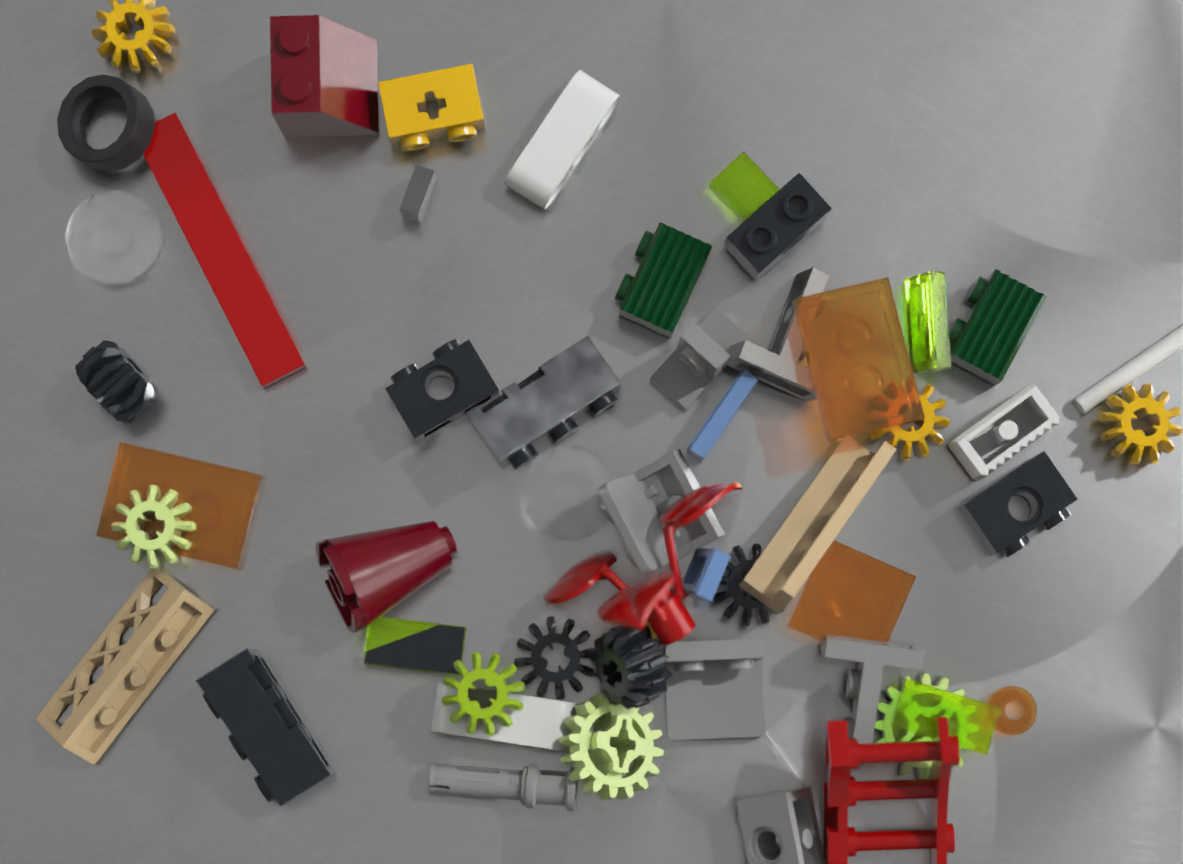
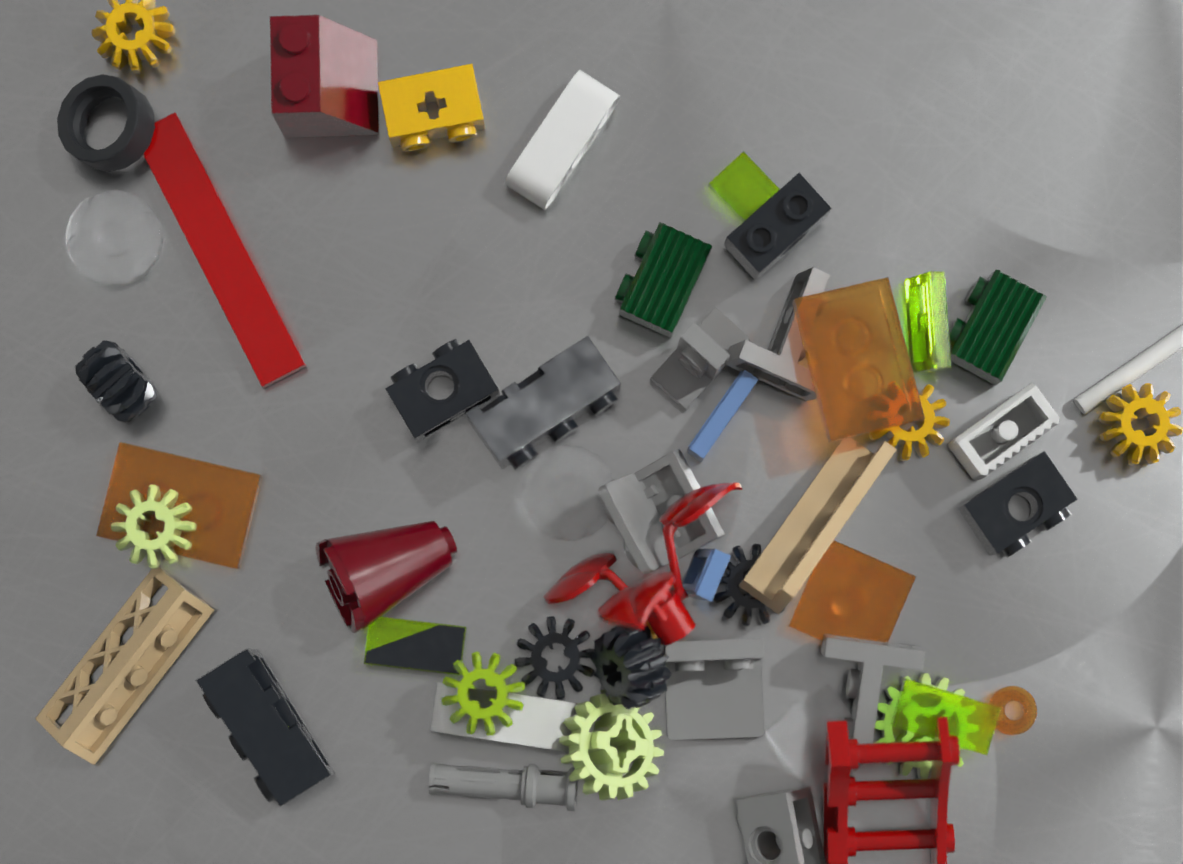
(418, 194): dark grey tile -> none

